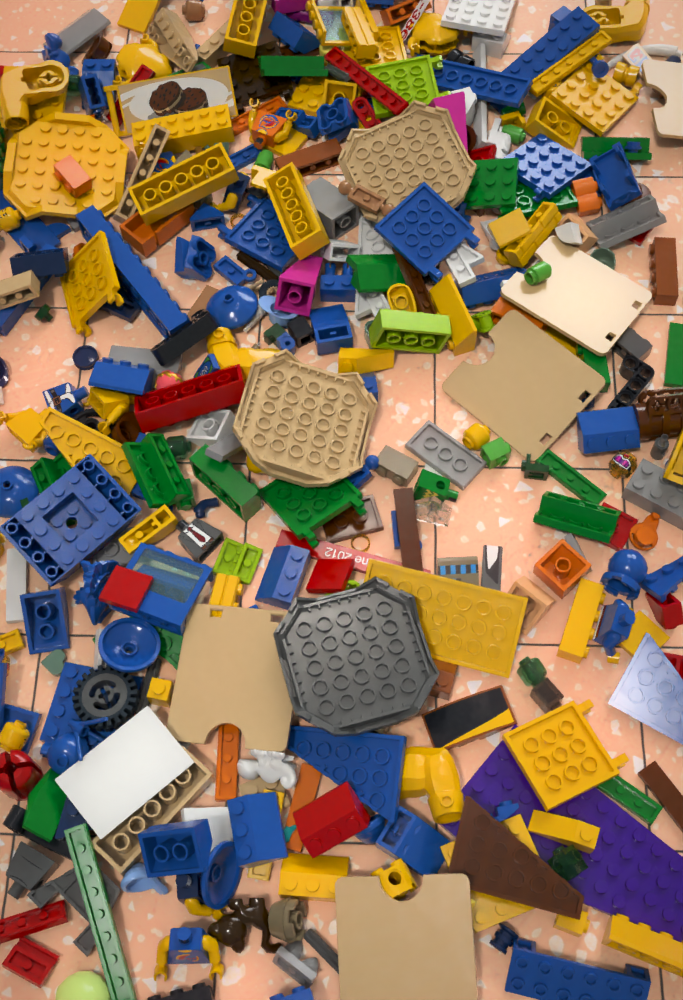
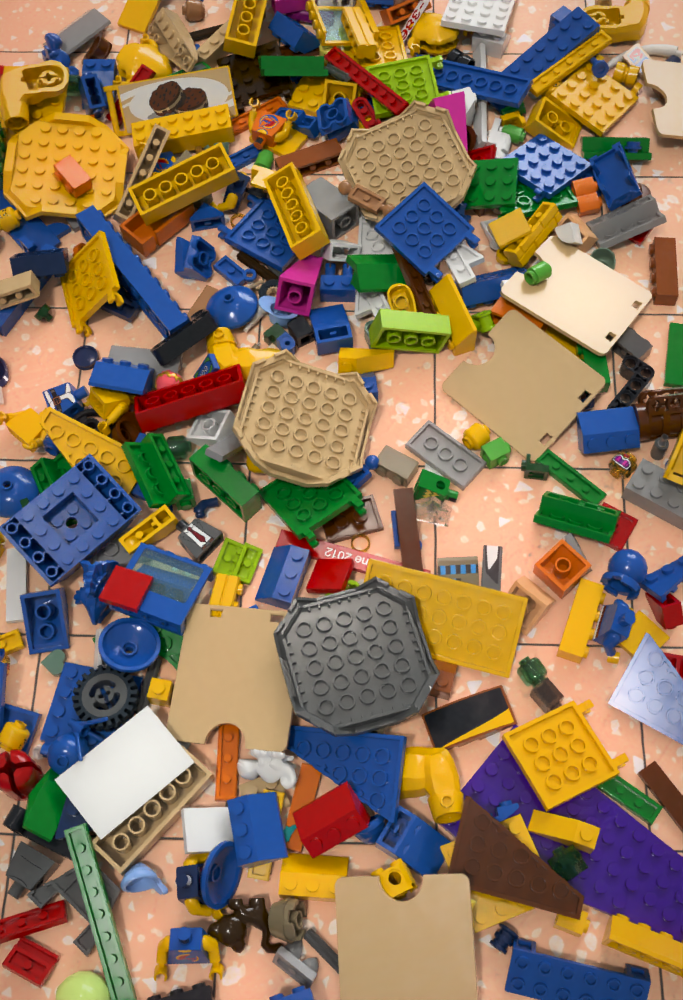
(176, 848): blue slope -> none
(204, 33): none -> dark brown axle
(645, 532): orange piece -> none

